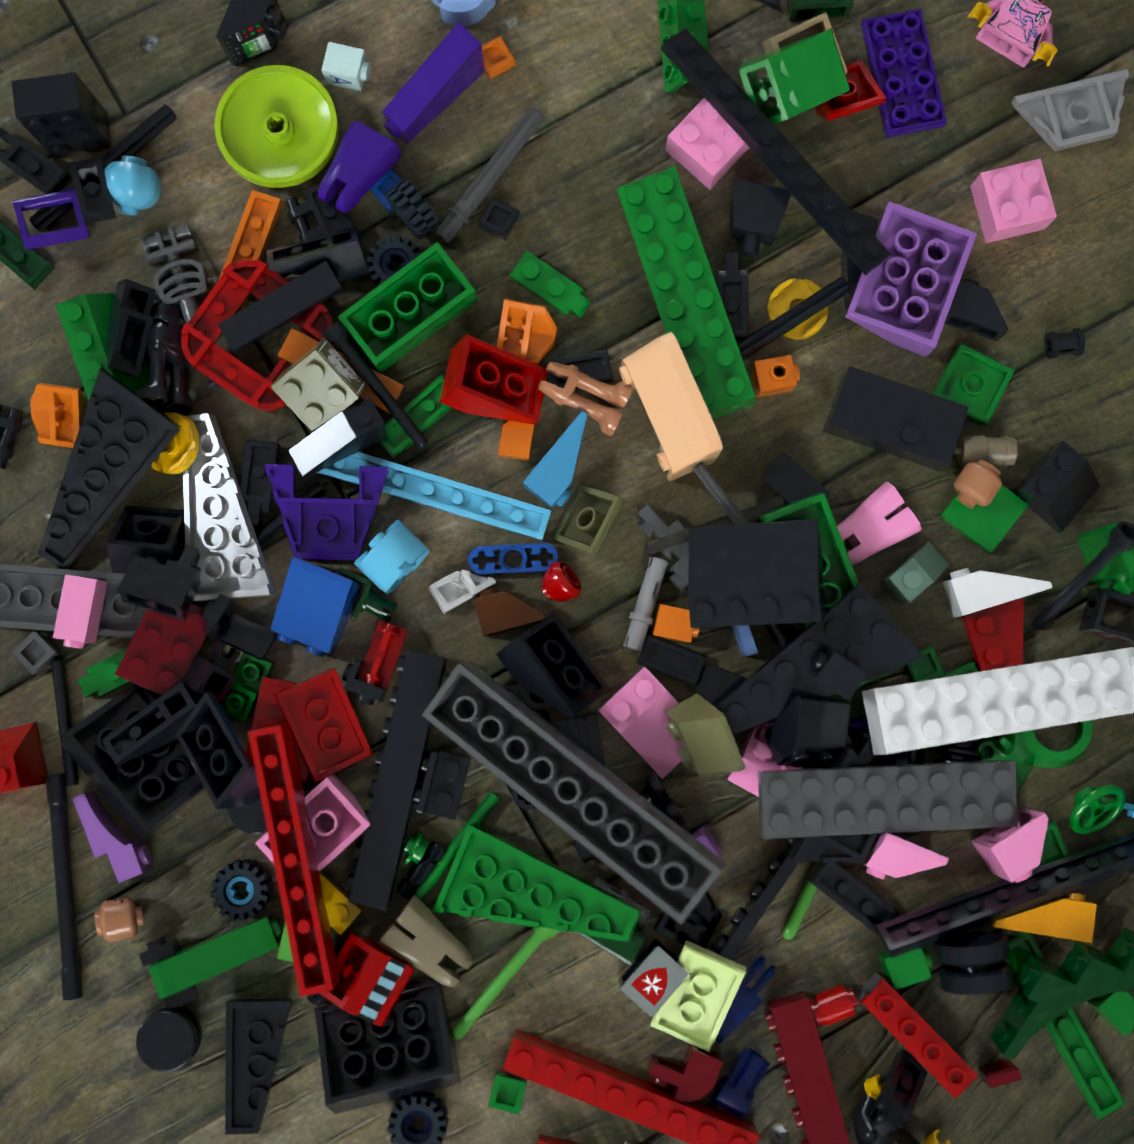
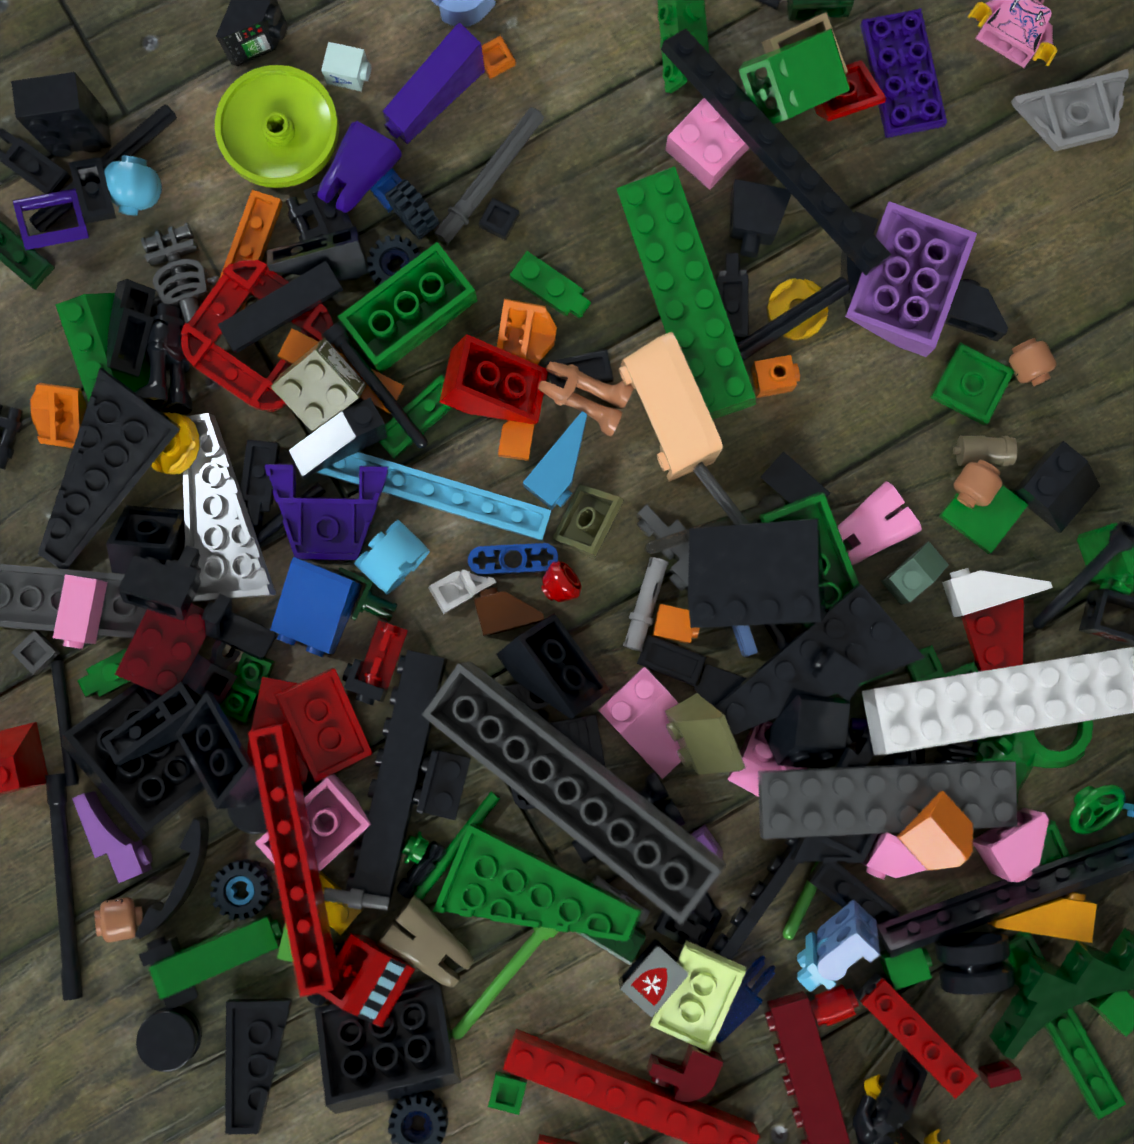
(196, 844): none -> black slope
(356, 898): none -> dark grey bar
(736, 1090): clear blue piece -> none
(837, 946): none -> medium blue hips
(896, 419): black brick -> none
(939, 835): none -> slope
(1013, 200): bright pink brick -> none
(1032, 362): none -> nougat head
(1064, 343): black bush -> none

